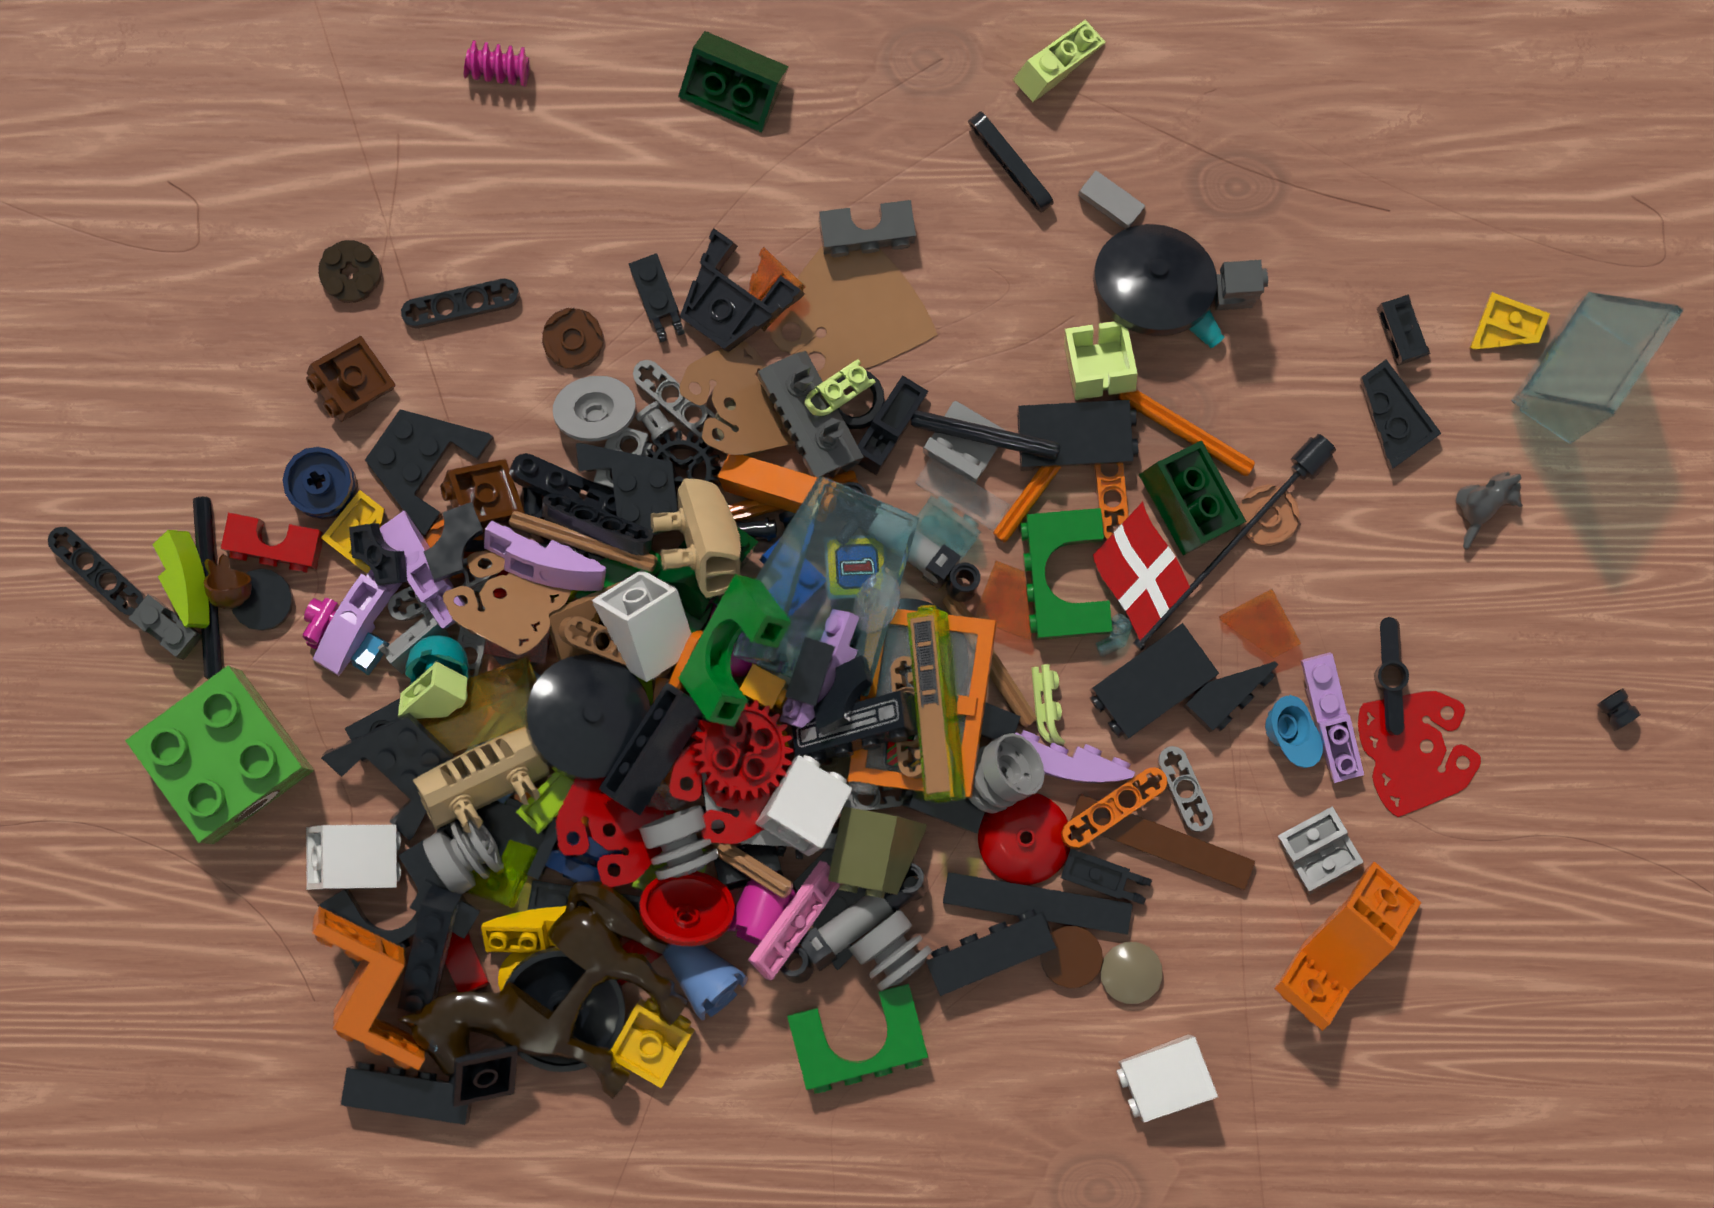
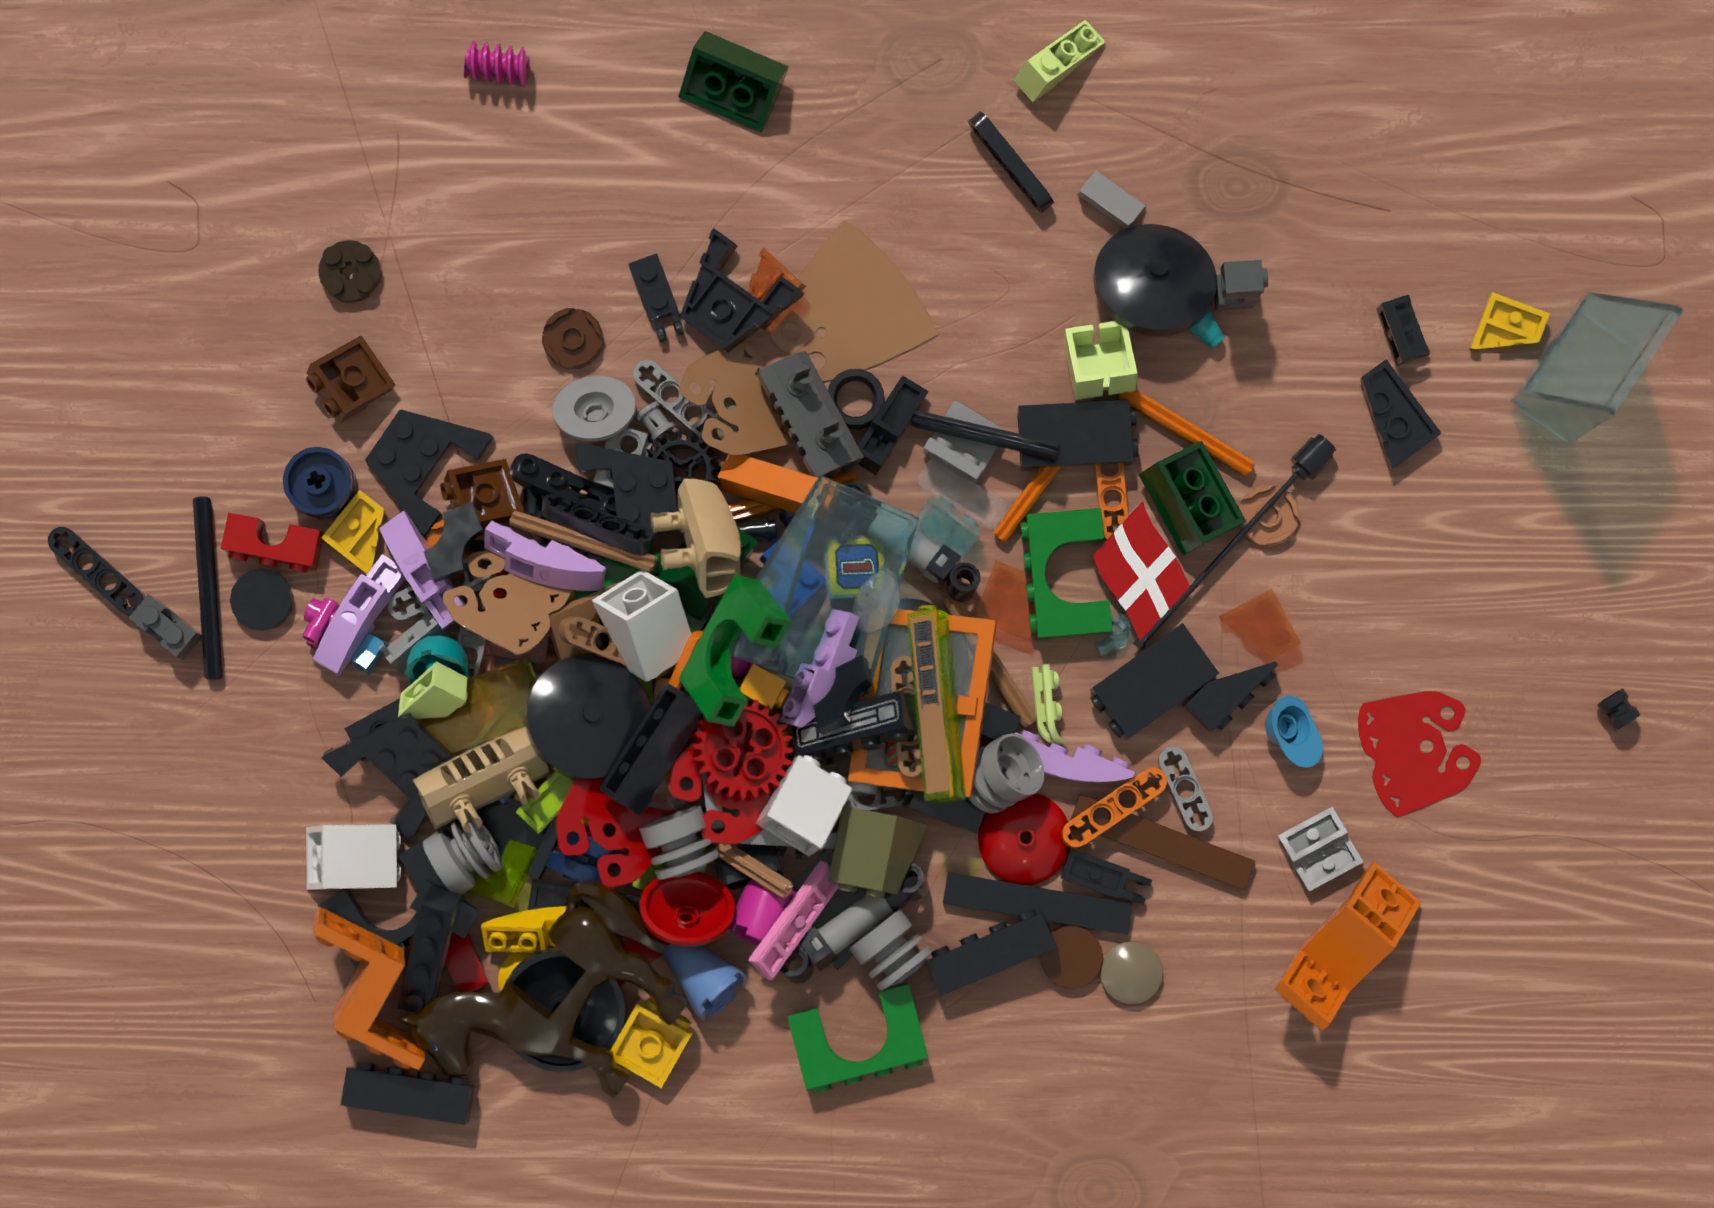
(183, 577): lime slope -> none
(219, 755): bright green brick -> none
(226, 586): reddish brown piece -> none
(385, 562): black tile -> none
(461, 308): black beam -> none
(484, 1075): black slope -> none
(810, 671): black tile -> none
(833, 391): yellowish green piece -> none
(841, 235): dark grey arch -> none
(1166, 1079): white slope -> none
(1331, 717): lavender slope -> none
(1392, 656): black piece -> none
(1482, 502): dark grey animal -> none

